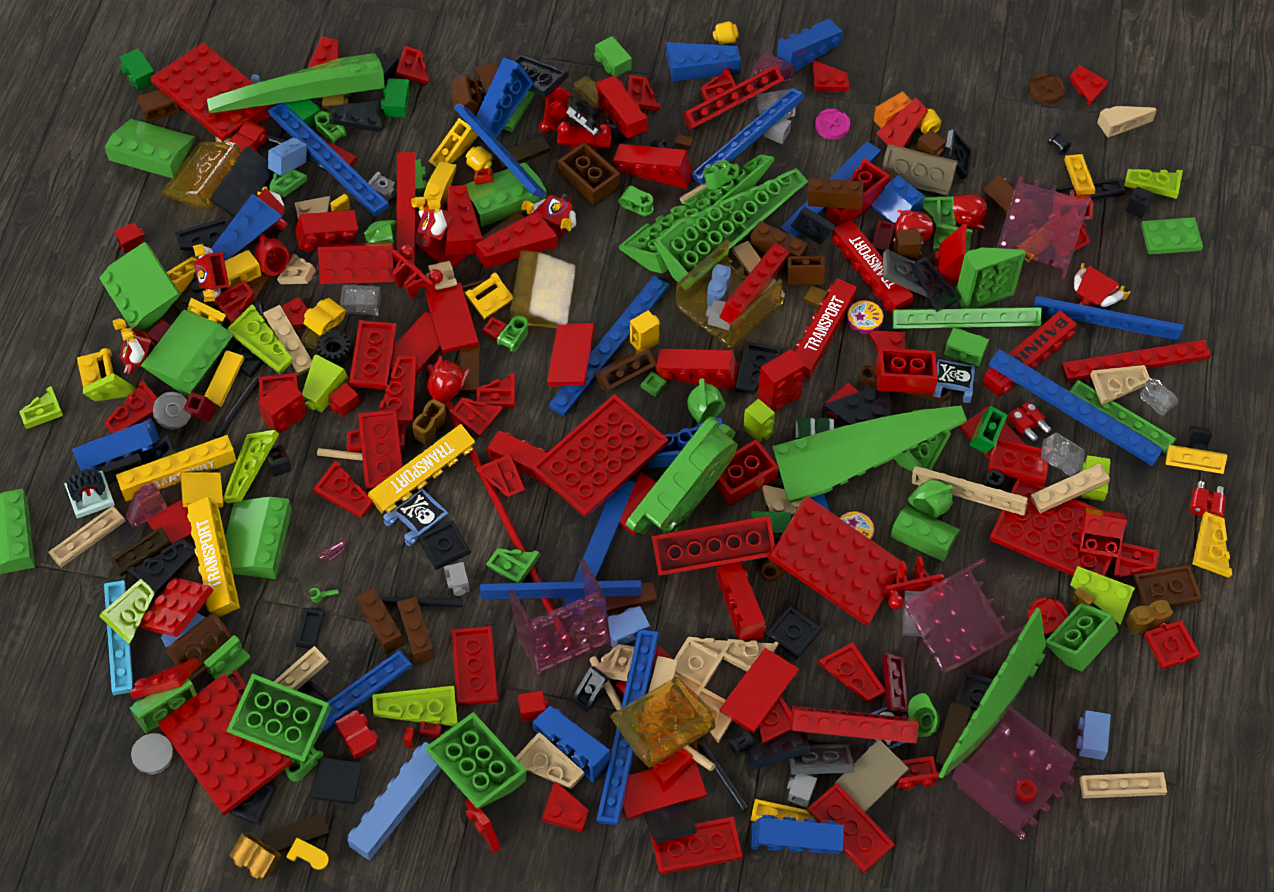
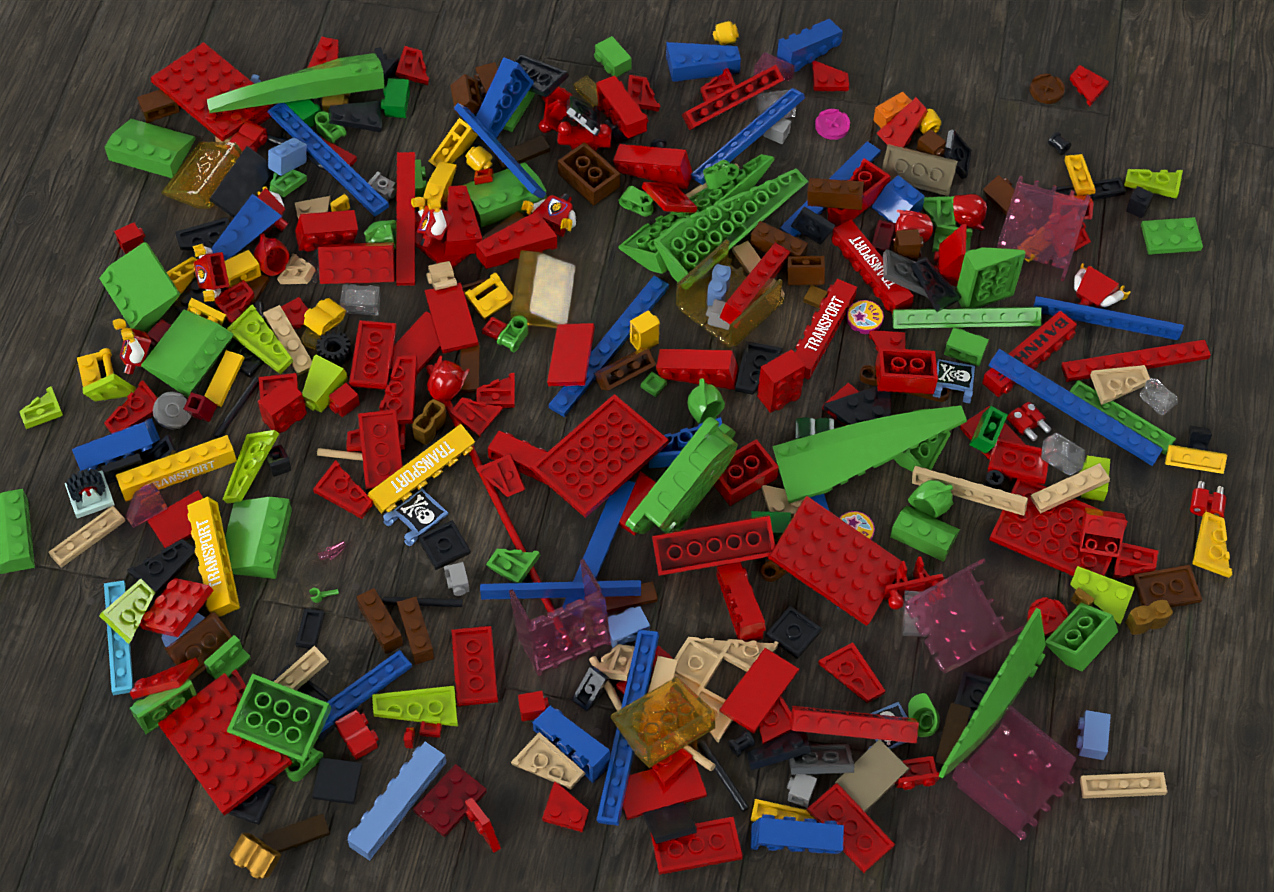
(137, 69): green brick -> none
(141, 550): dark brown tile -> none
(152, 753): light grey tile -> none
(201, 485): yellow tile -> none
(309, 853): yellow leg -> none
(417, 279): red piece -> none
(445, 802): none -> dark red plate
(477, 762): bright green slope -> none
(669, 197): none -> red tile
(684, 141): reddish brown piece -> none
(759, 421): lime brick -> none
(895, 684): dark red tile -> none
(1026, 790): red tile -> none
(1122, 118): tan slope -> none
(1171, 644): red plate -> none

